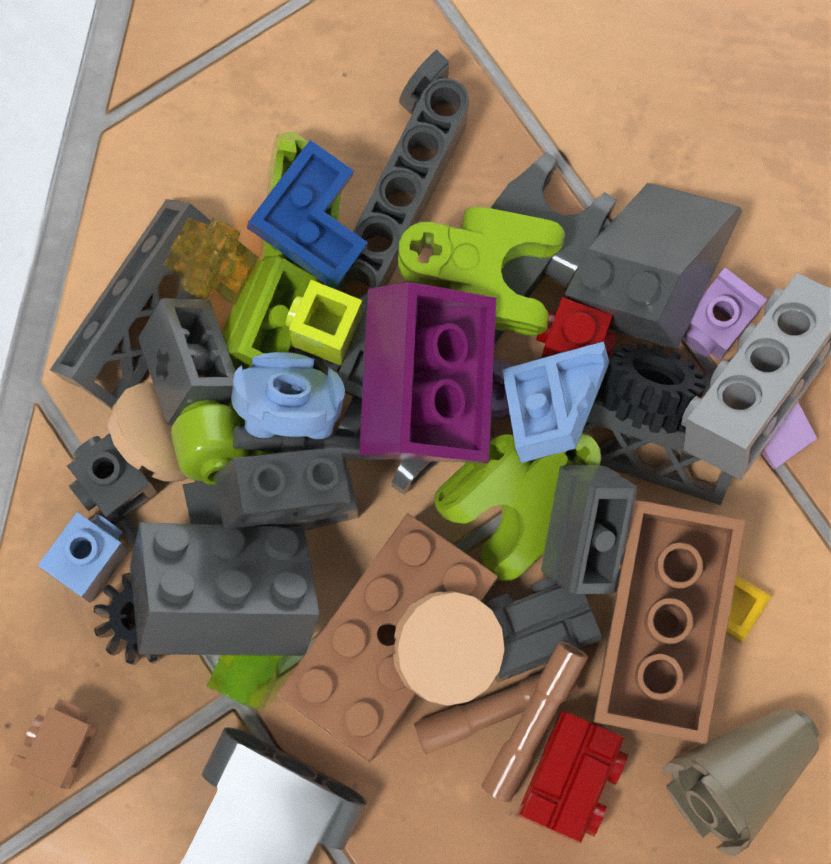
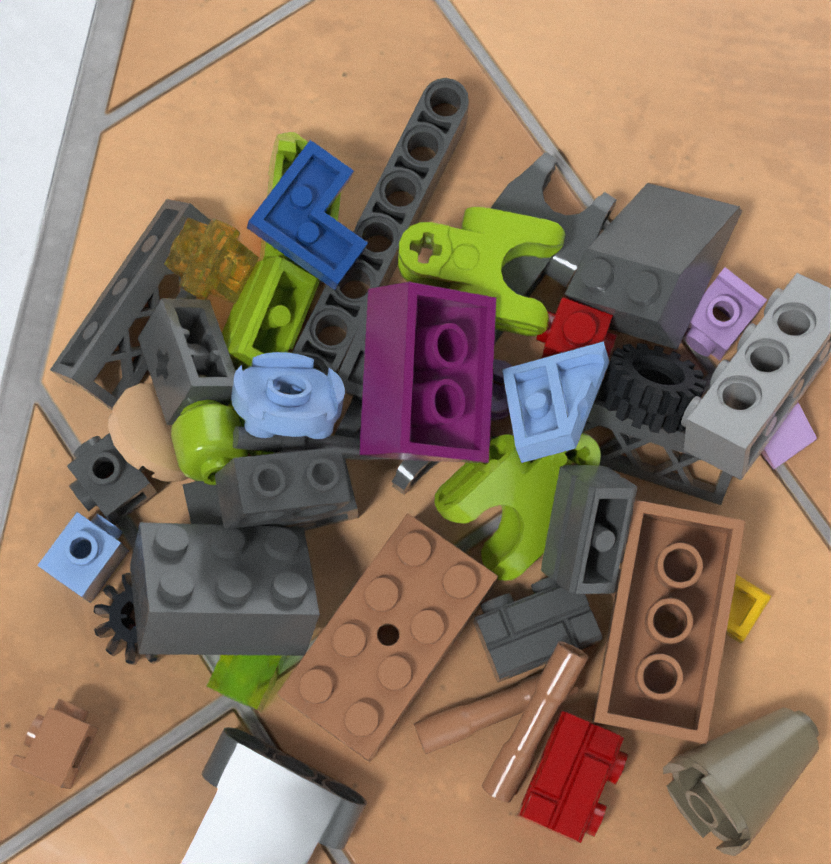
(324, 322): neon yellow brick -> none
(433, 68): dark grey tile -> none
(448, 647): light nougat tile -> none

